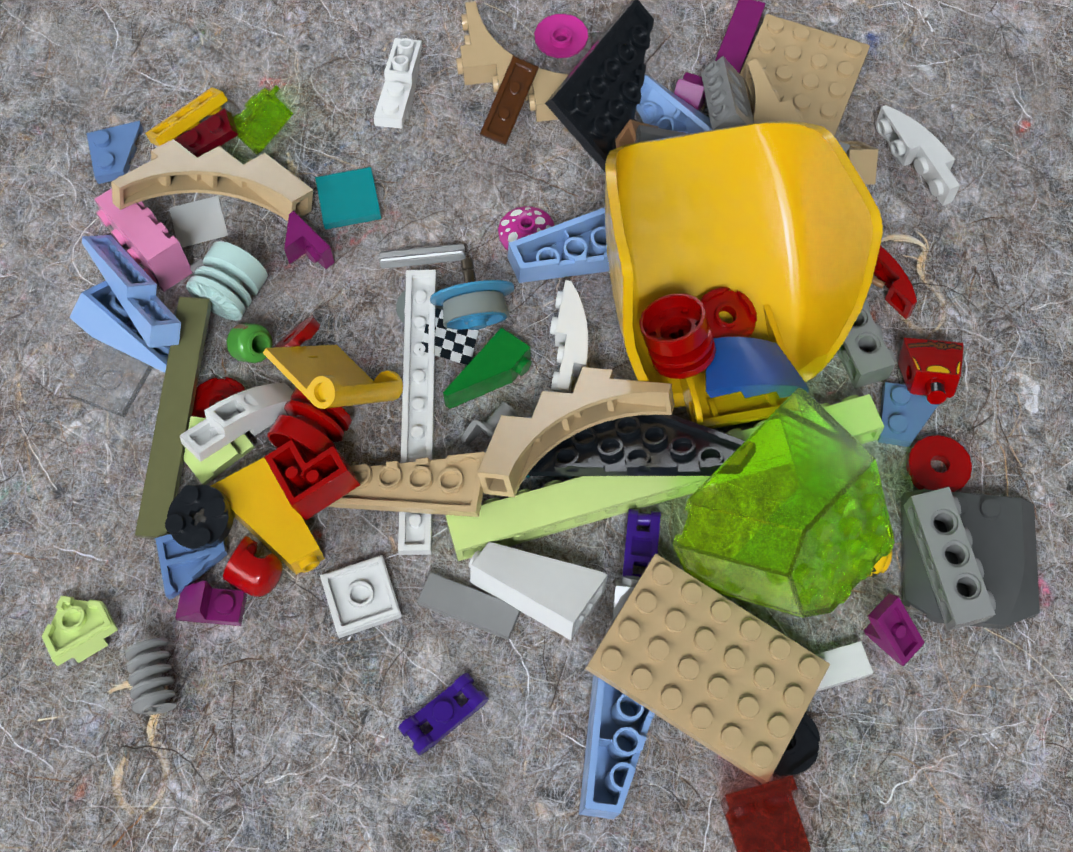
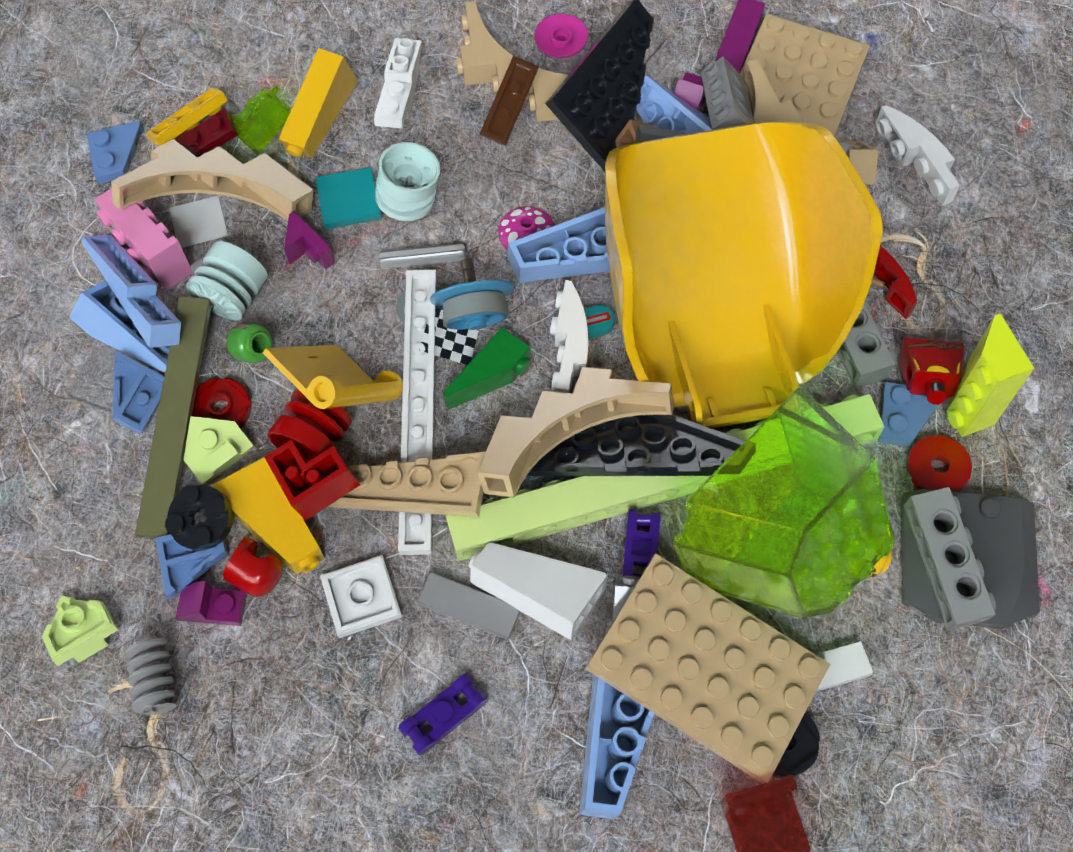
(134, 393): none -> medium blue wing
(232, 417): white slope -> none
(300, 333): red tile -> none
(317, 103): none -> yellow slope
(407, 181): none -> light aqua wheel
(487, 427): light grey piece -> none
(599, 321): none -> teal tile
(677, 336): red wheel -> none
(737, 305): red tile -> none
(752, 368): blue slope -> none
(894, 630): magenta slope -> none
(989, 379): none -> neon yellow slope

